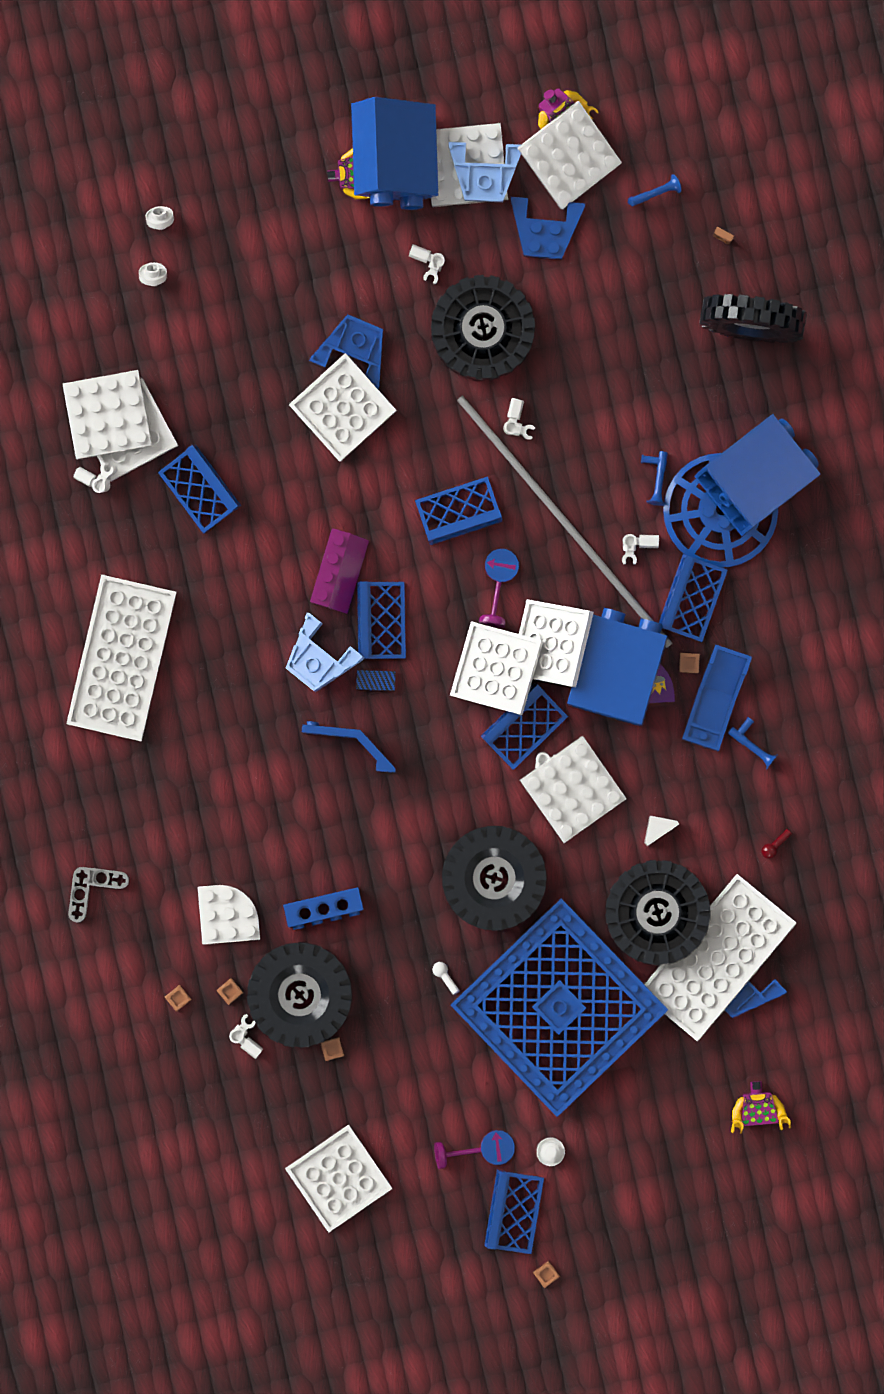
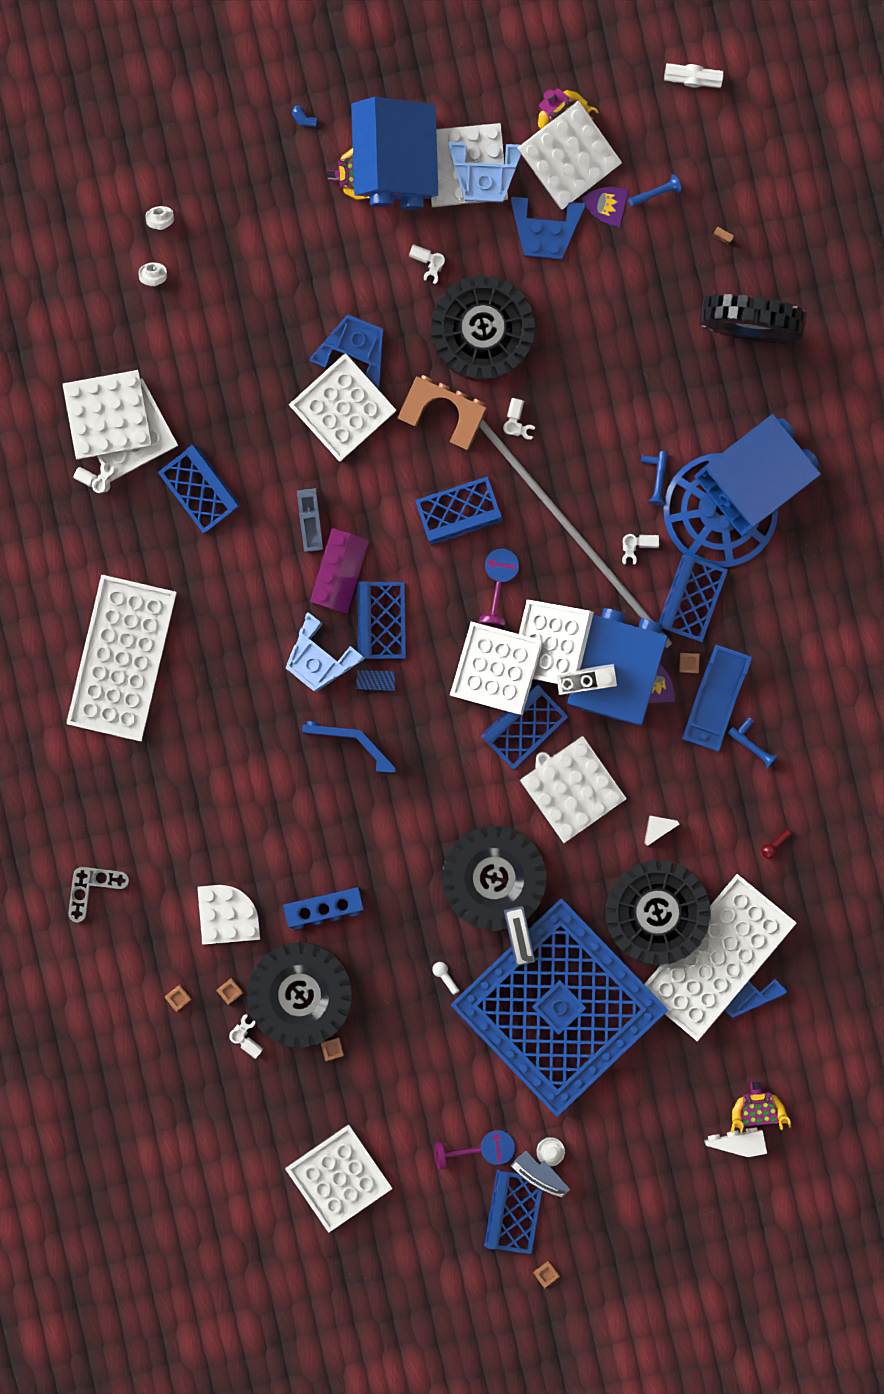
(301, 118): none -> blue arm
(310, 519): none -> sand blue slope
(470, 412): none -> nougat arch
(519, 935): none -> slope
(540, 1175): none -> sand blue slope
(587, 679): none -> white slope
(607, 204): none -> dark purple sticker
(693, 75): none -> white piece
(746, 1144): none -> white slope

